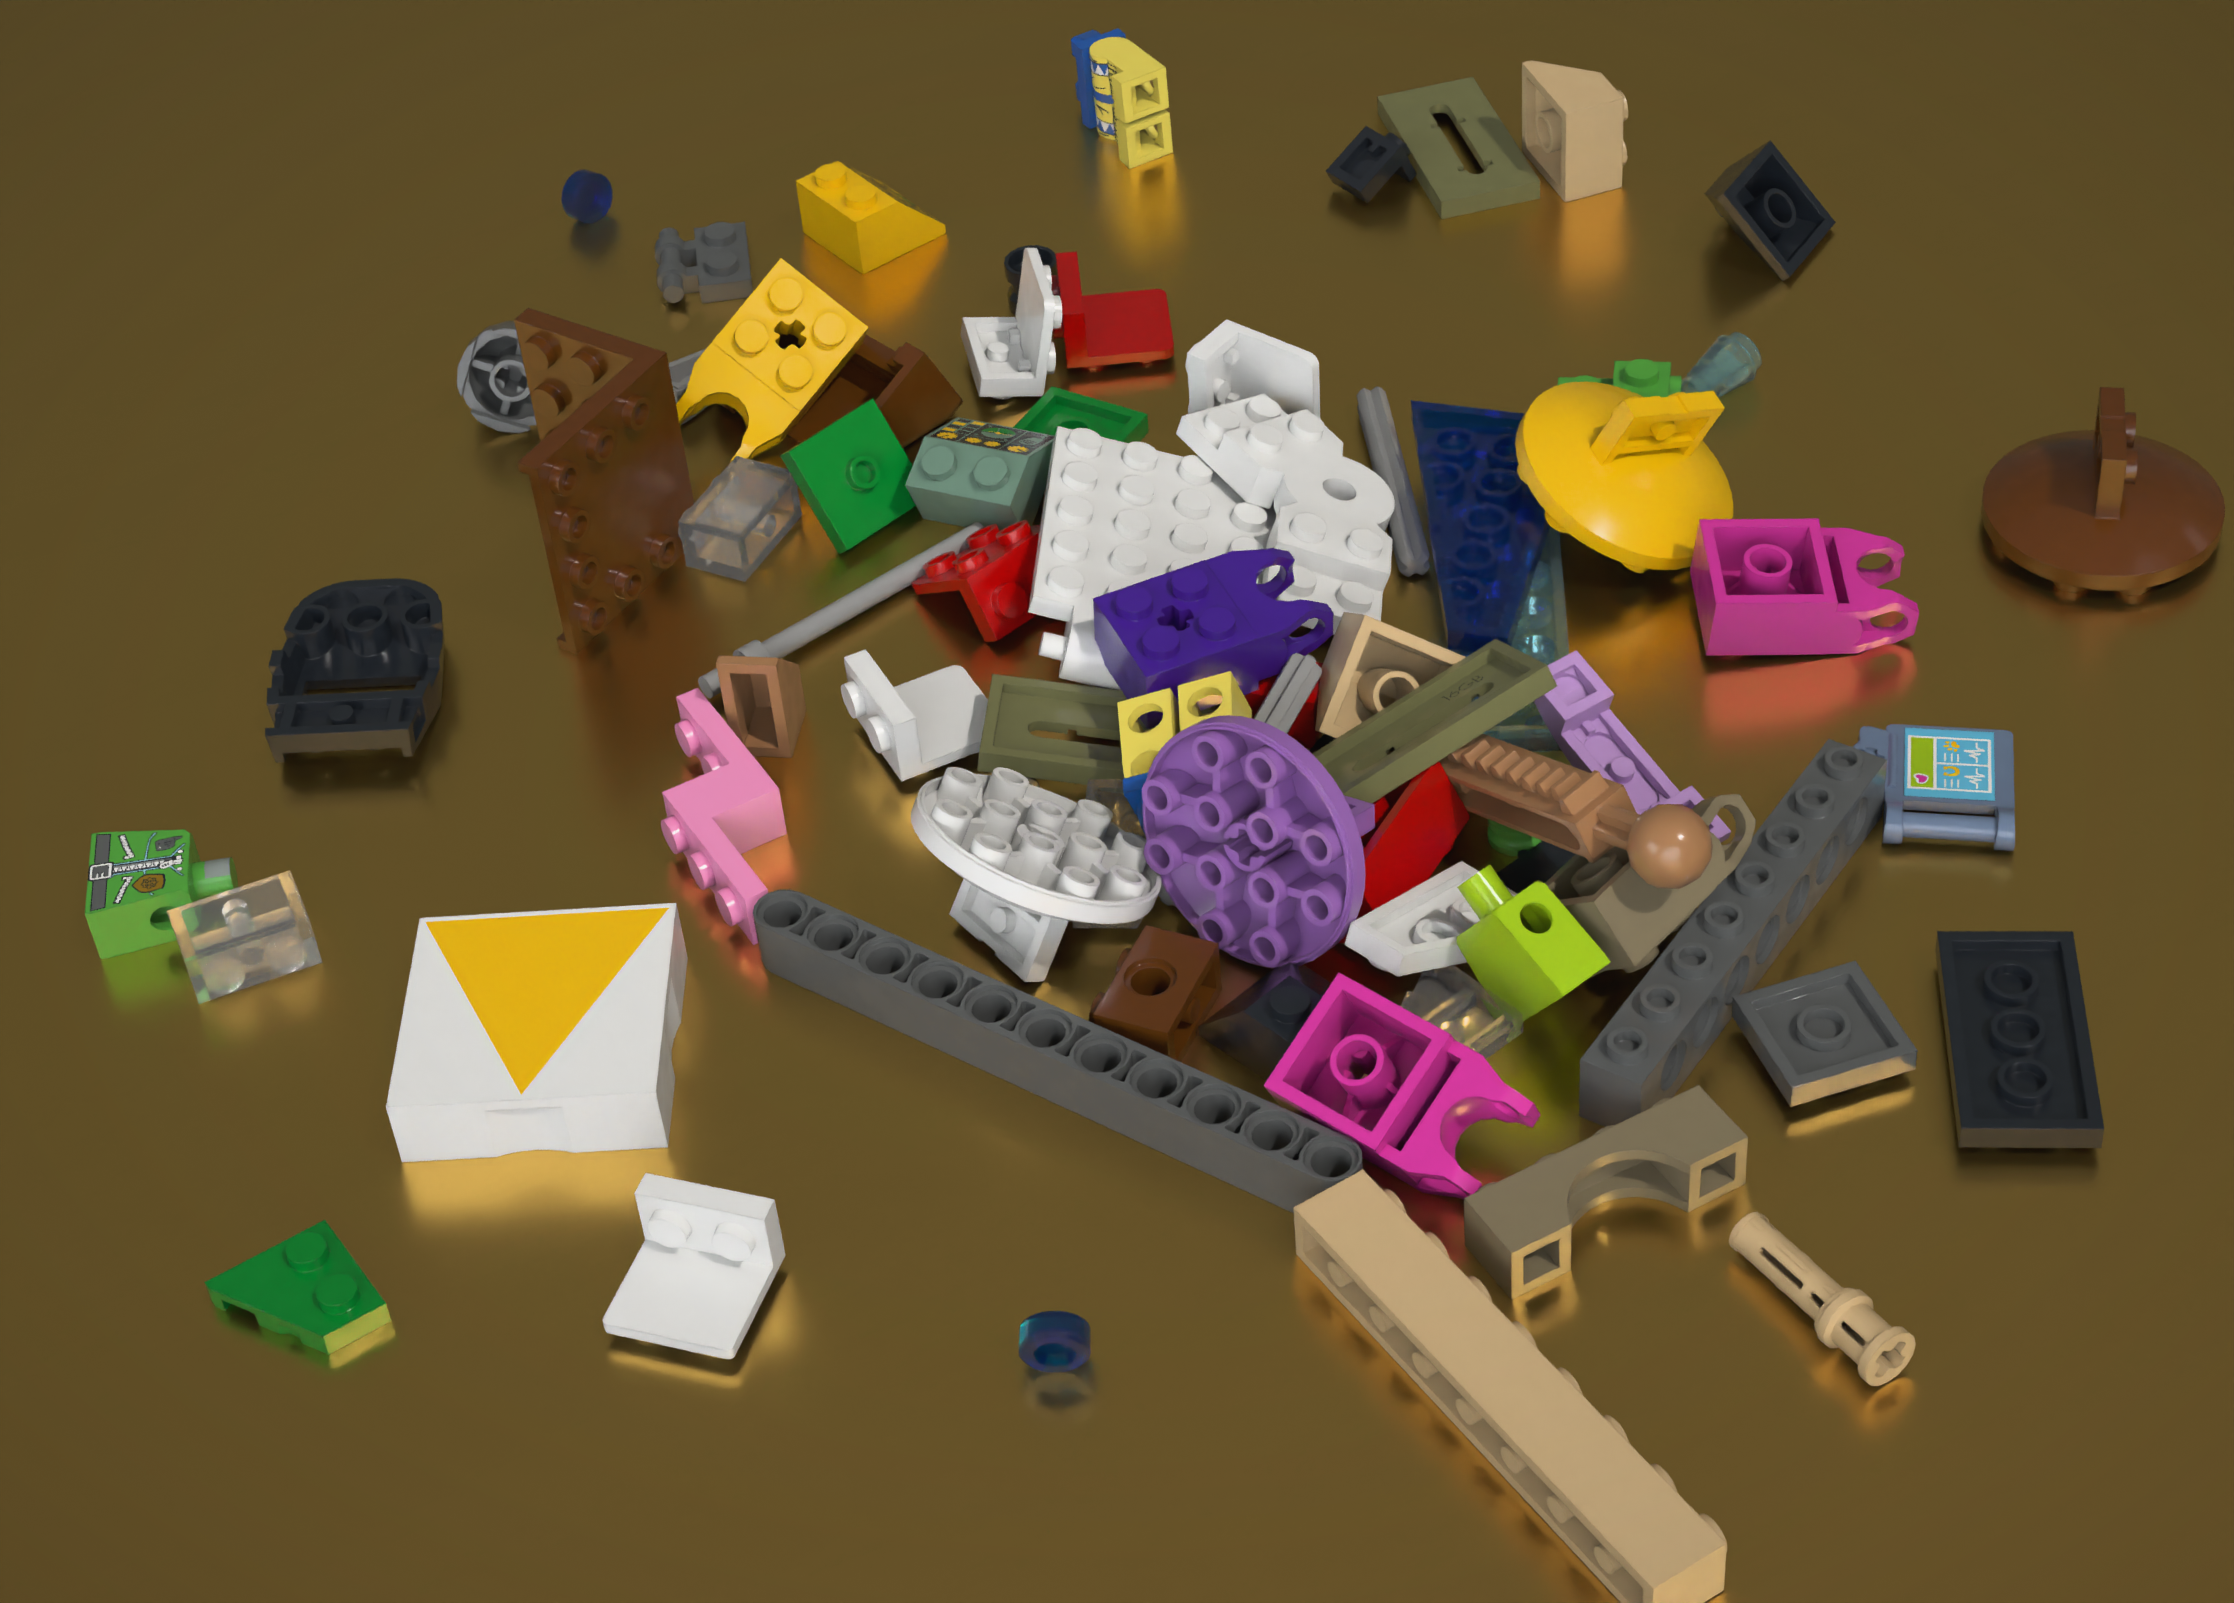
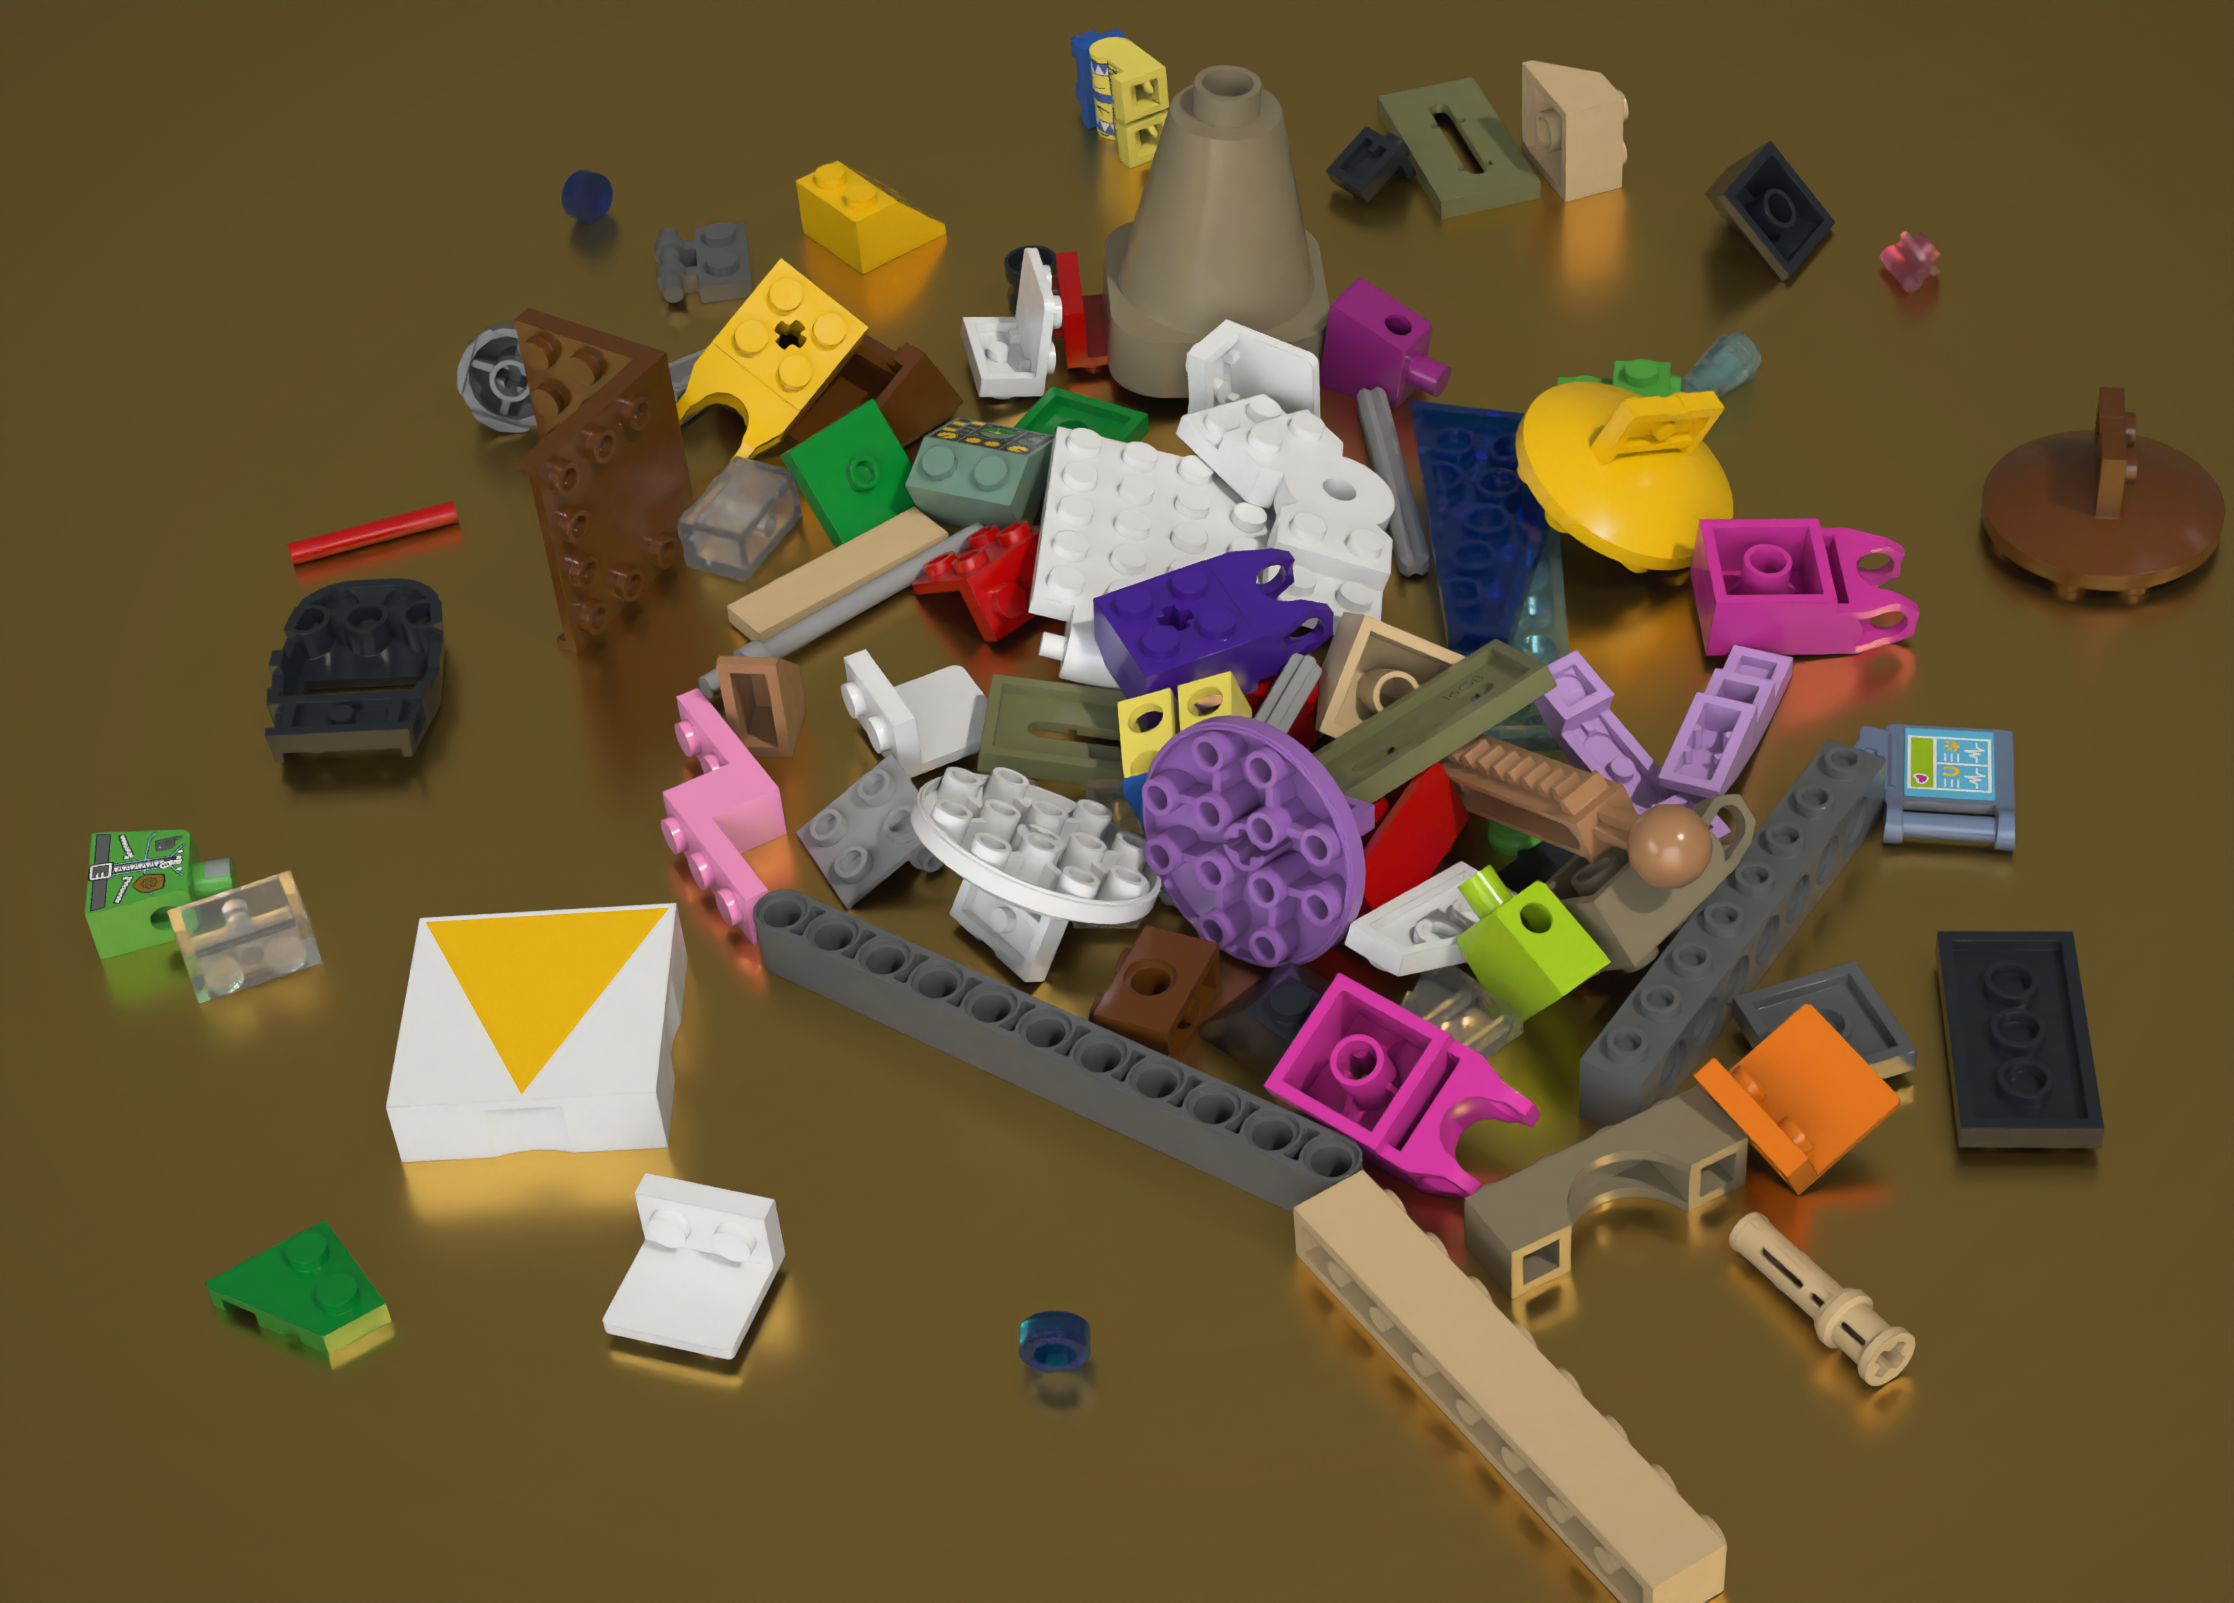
(373, 532): none -> red bar
(833, 575): none -> tan tile
(867, 833): none -> light grey hinge
(1212, 238): none -> dark tan cone
(1378, 344): none -> magenta torso
(1726, 722): none -> lavender slope
(1801, 1097): none -> orange bracket
(1911, 260): none -> clear pink plate

